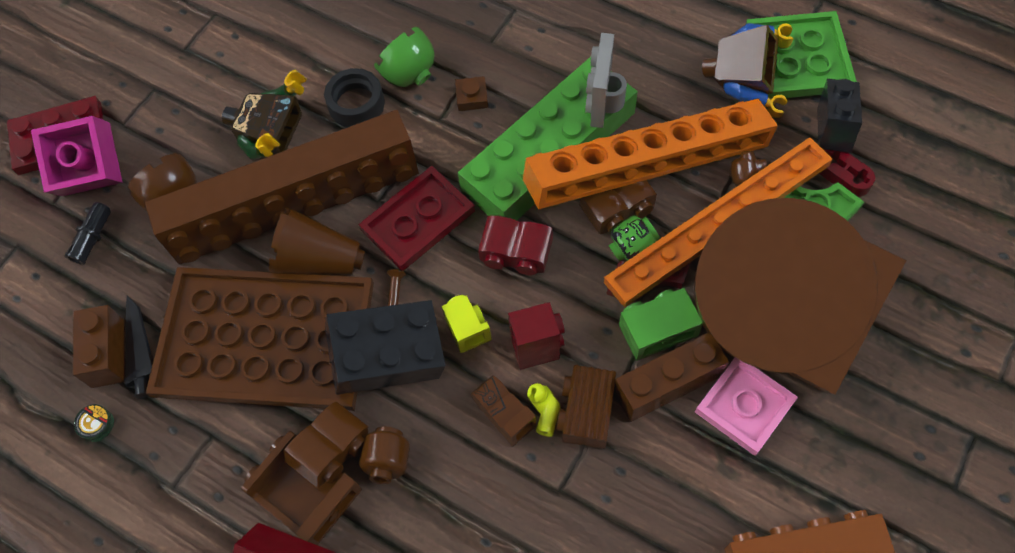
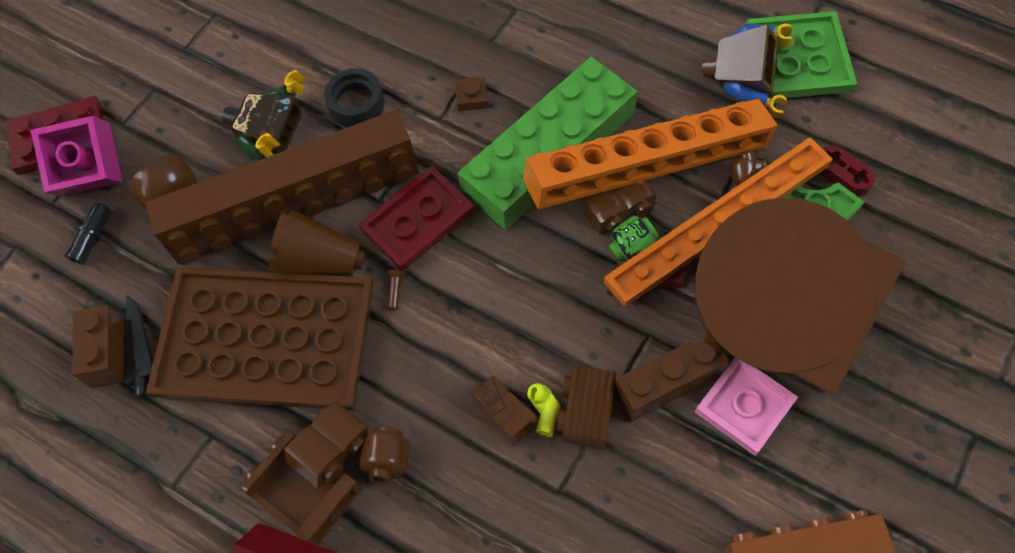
(93, 422): tile -> none
(384, 346): black brick -> none
(407, 59): bright green cylinder -> none
(466, 323): neon yellow brick -> none
(515, 245): dark red brick -> none
(536, 335): dark red brick -> none
(604, 88): light grey plate -> none
(660, 323): bright green brick -> none
(839, 115): black brick -> none

